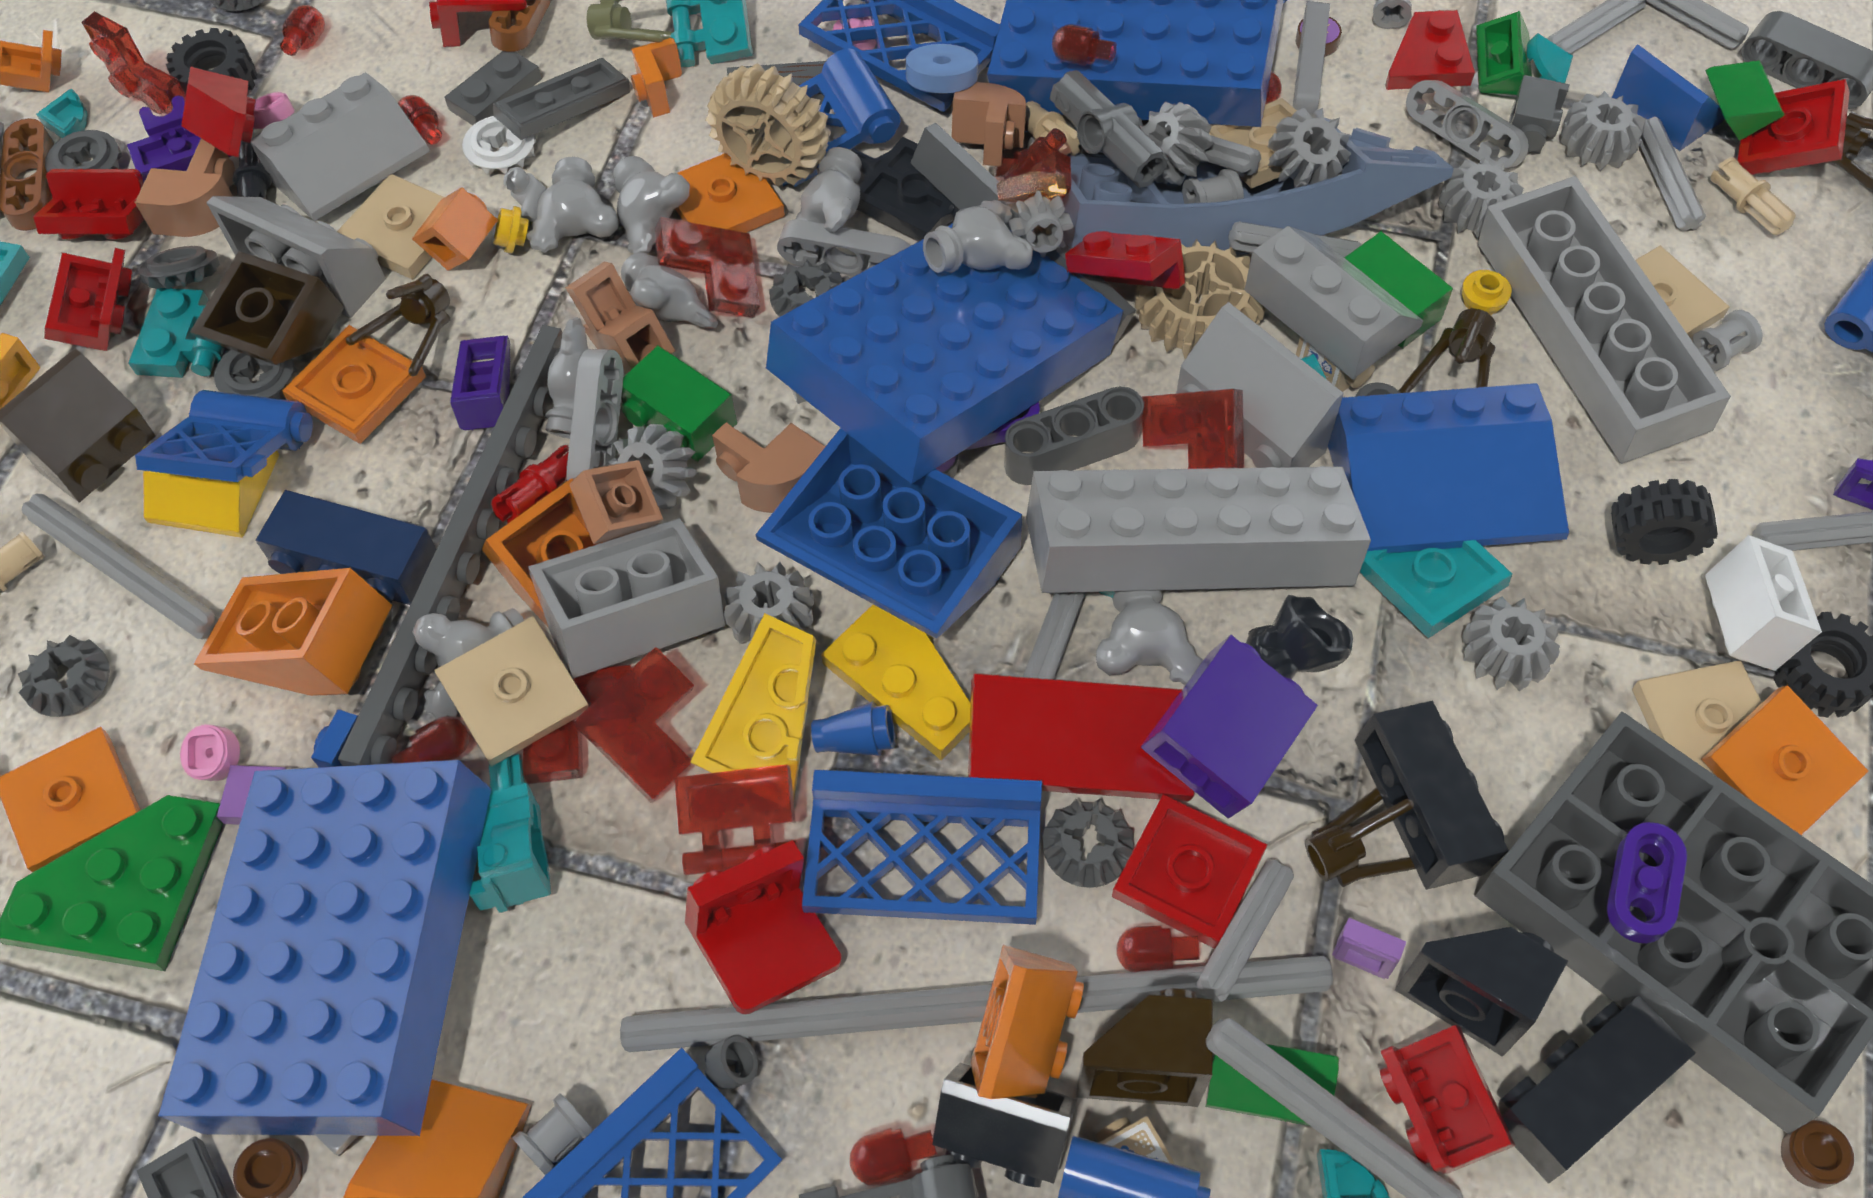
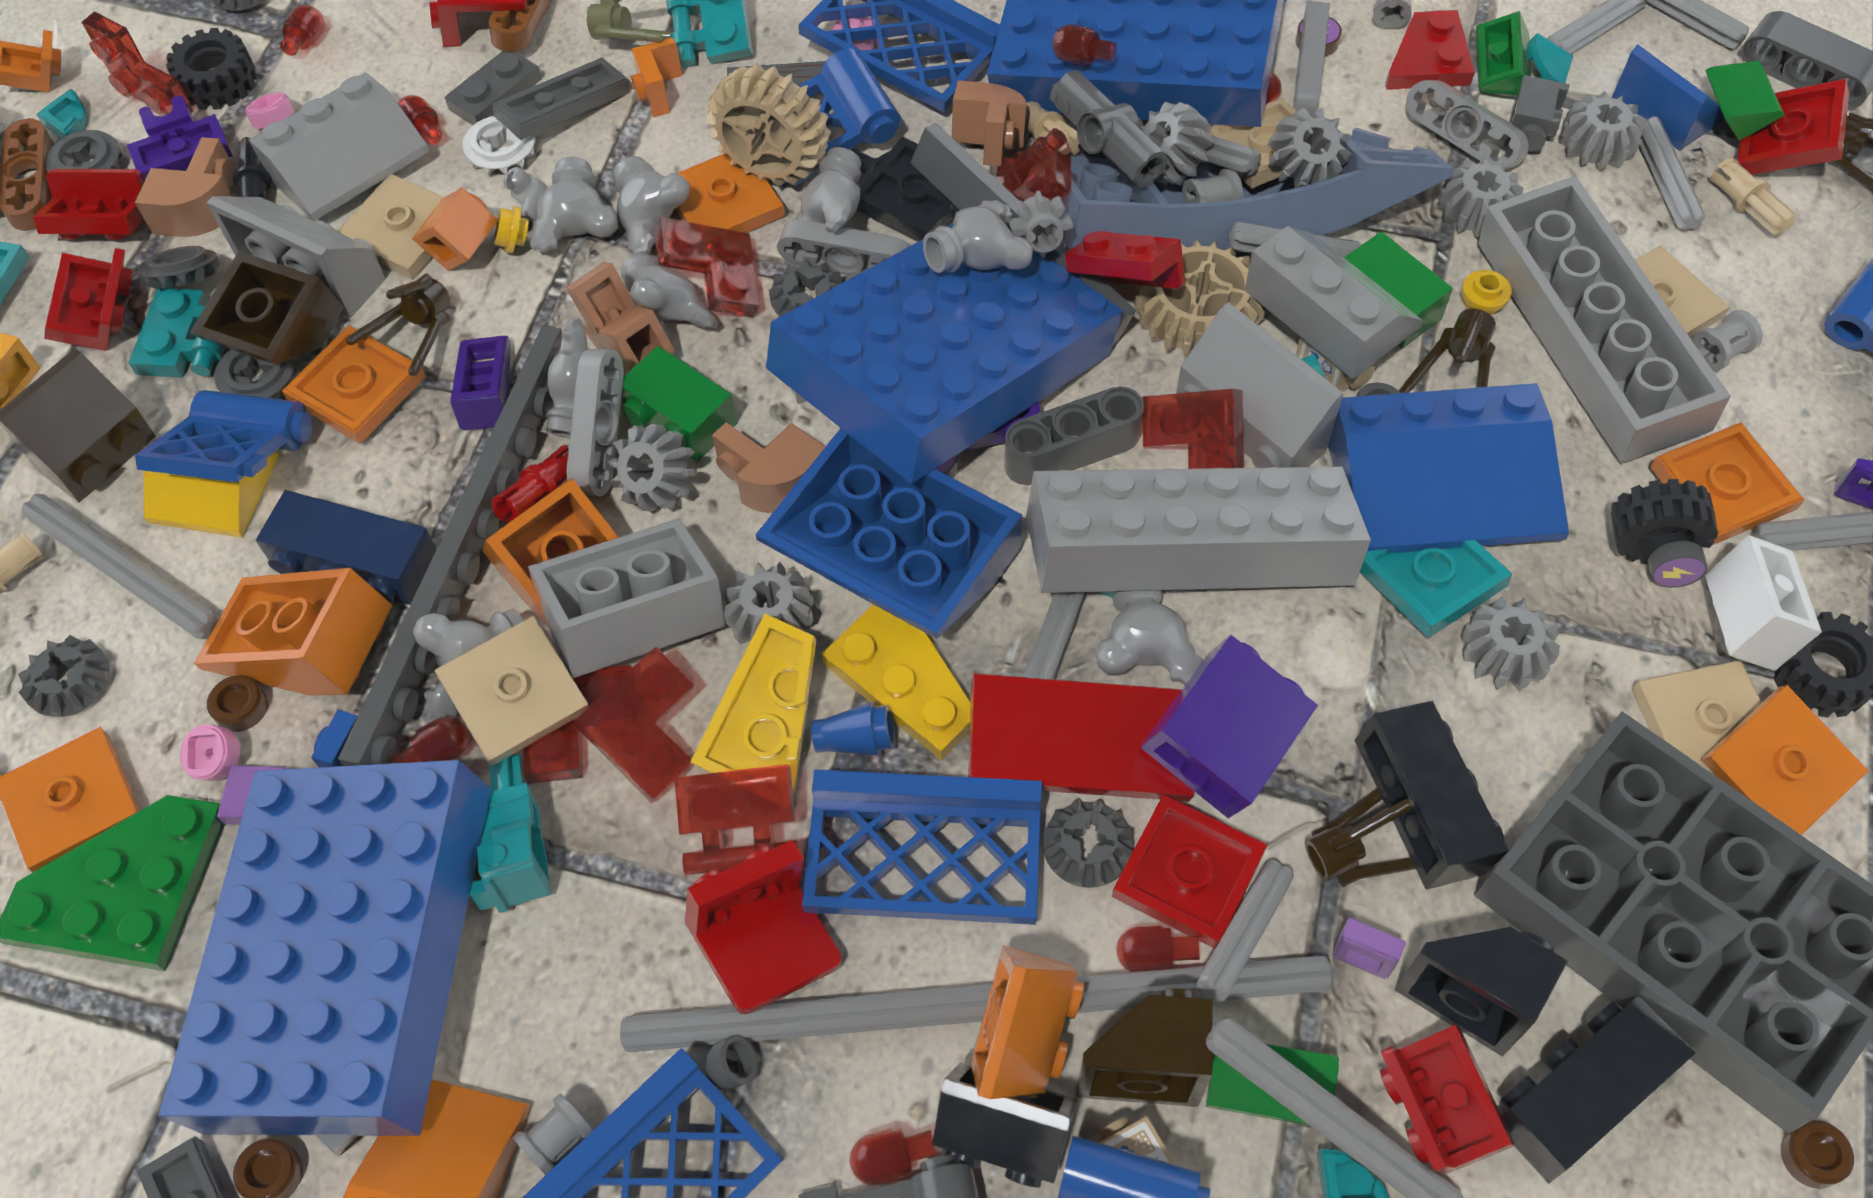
(219, 110): red slope -> none
(237, 703): none -> reddish brown tile
(615, 501): nougat piece -> none
(941, 68): medium blue piece -> none
(1026, 185): clear orange tile -> none
(1302, 639): black hair -> none
(1647, 887): dark purple plate -> none
(1677, 564): none -> tile
(1737, 474): none -> orange plate

